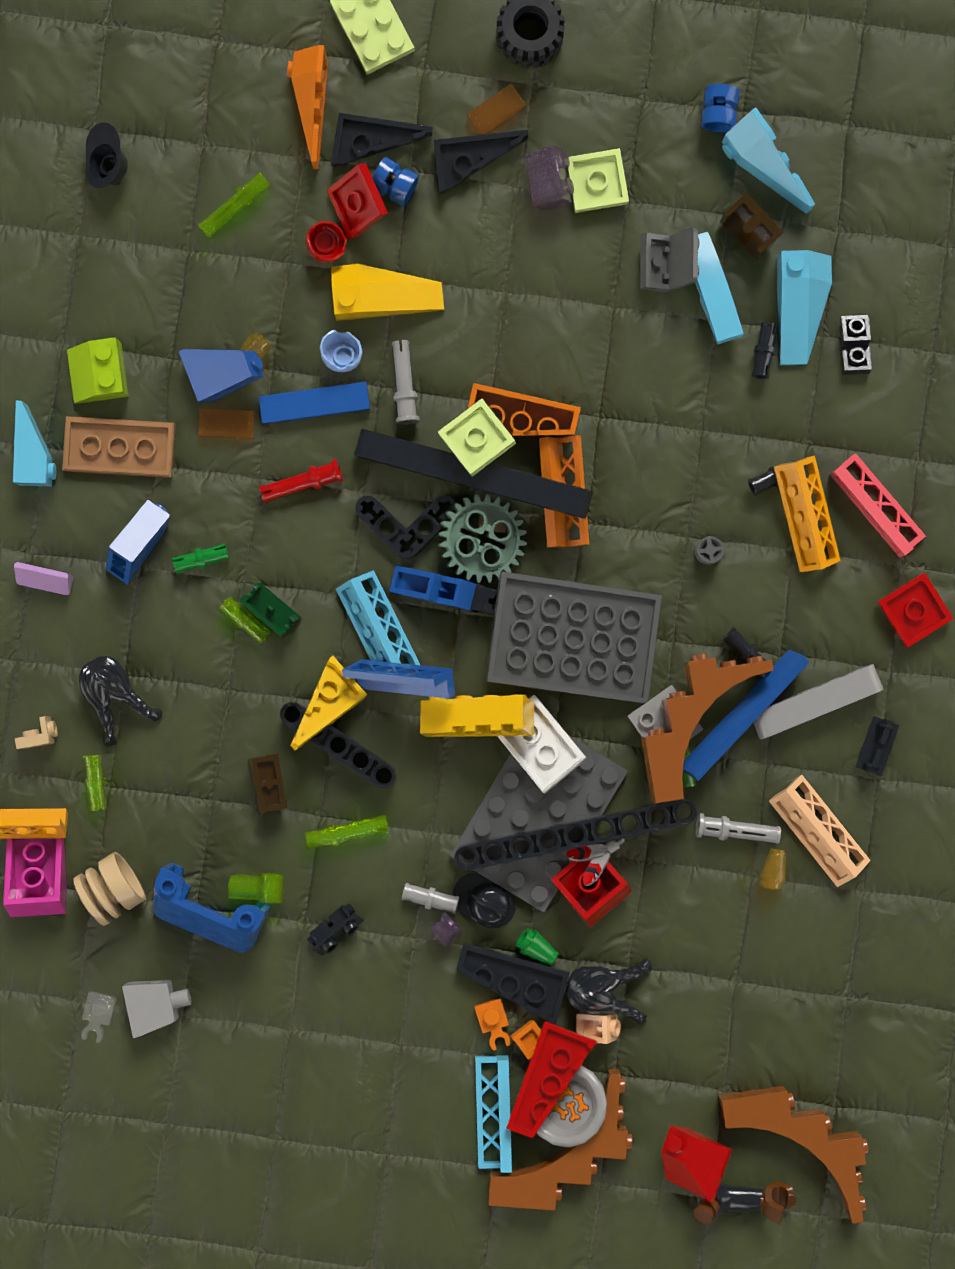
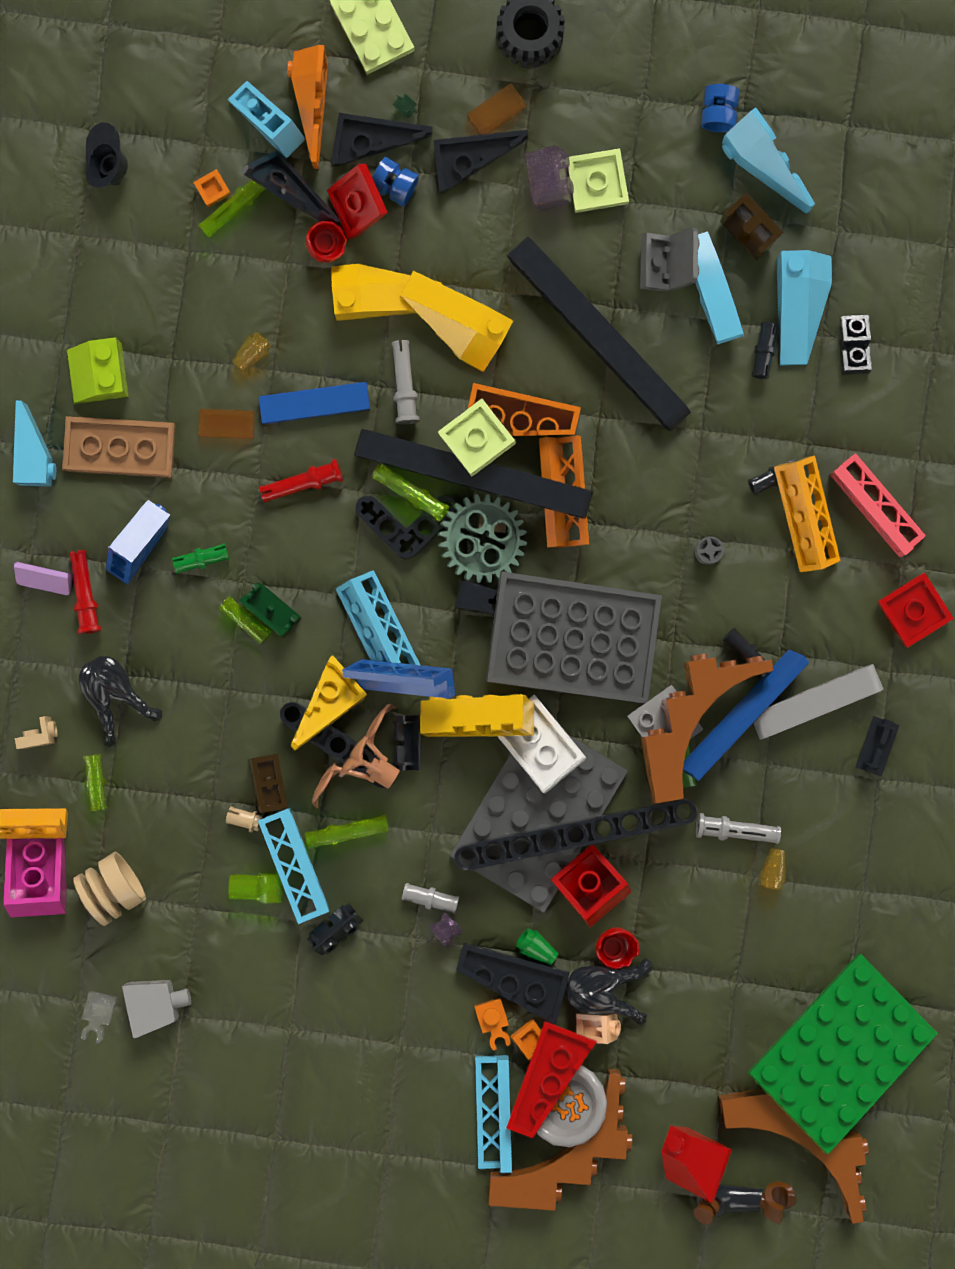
(85, 605): none -> red pin
(172, 906): blue windscreen -> none
(212, 188): none -> orange plate
(220, 371): slope -> none
(244, 819): none -> tan pin
(267, 119): none -> medium azure slope
(283, 180): none -> black wing
(304, 862): none -> medium azure fence
(340, 351): light blue hair -> none
(378, 769): none -> nougat plant
(405, 105): none -> clear green plate
(408, 754): none -> black hinge
(420, 498): none -> clear neon green pin
(432, 587): blue slope -> none
(461, 322): none -> yellow wedge
(484, 901): black piece -> none
(598, 334): none -> black beam
(599, 856): piece -> none
(616, 948): none -> red hair
(817, 834): light nougat fence -> none
(842, 1053): none -> green plate

